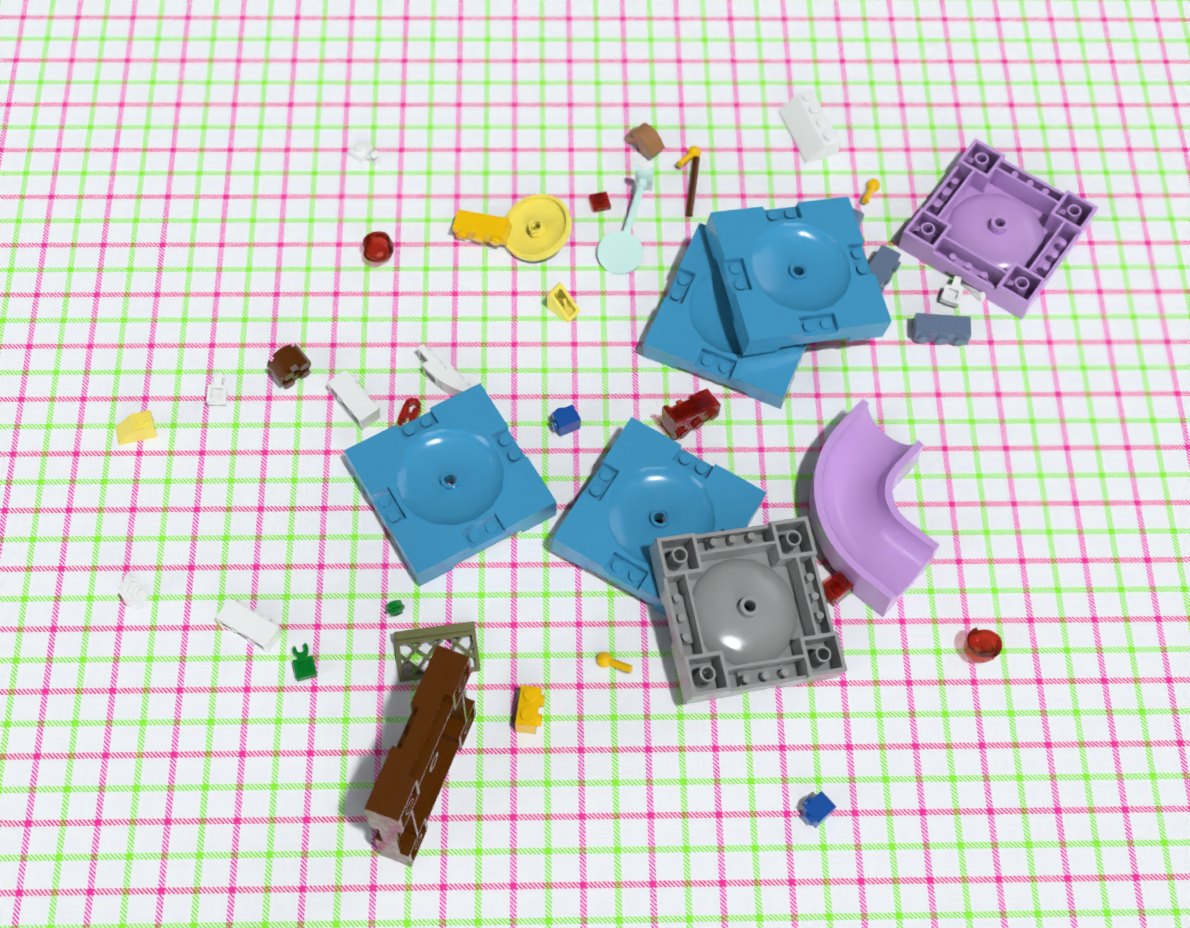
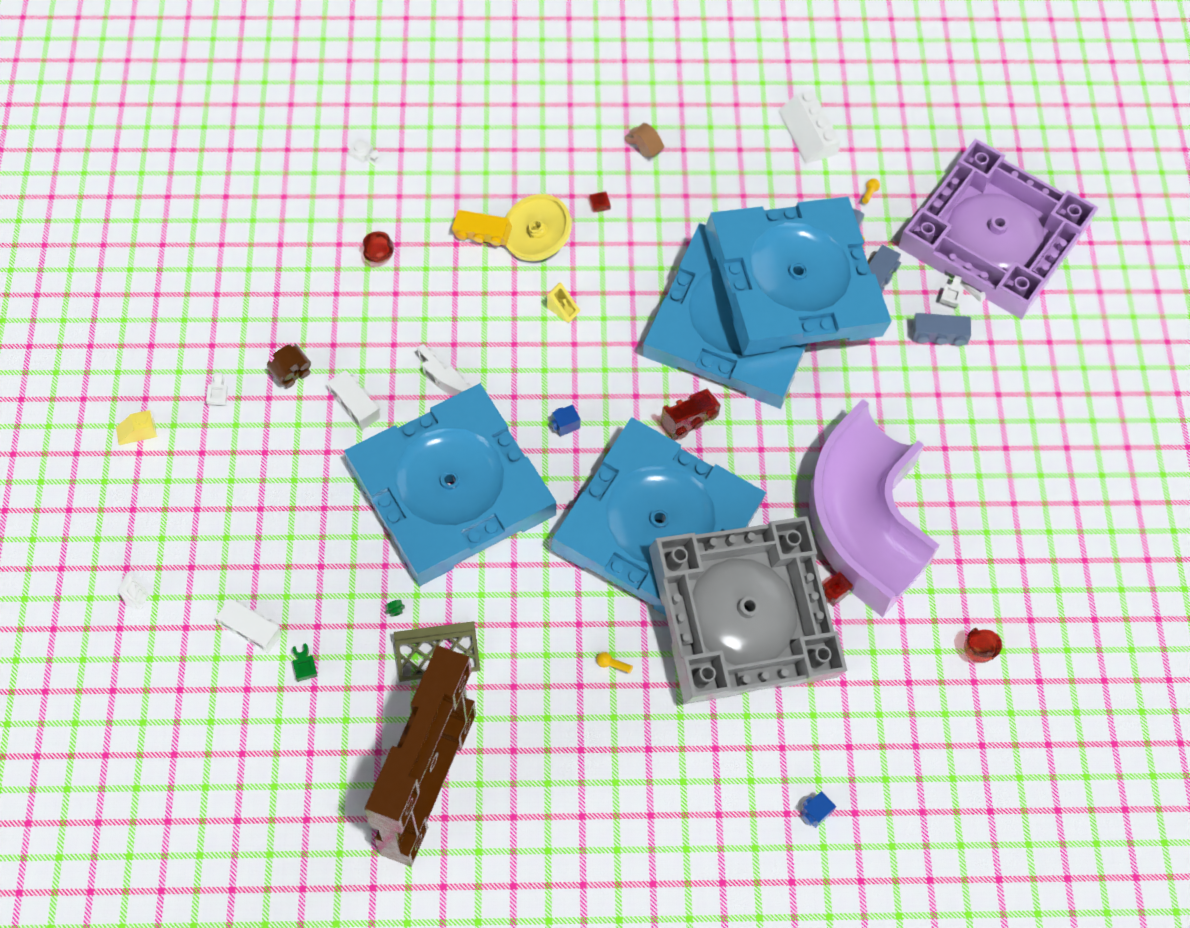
(405, 412): clear red beam -> none
(528, 709): yellow brick -> none
(621, 250): light aqua piece -> none
(692, 151): yellow bar -> none
(692, 187): reddish brown bar -> none

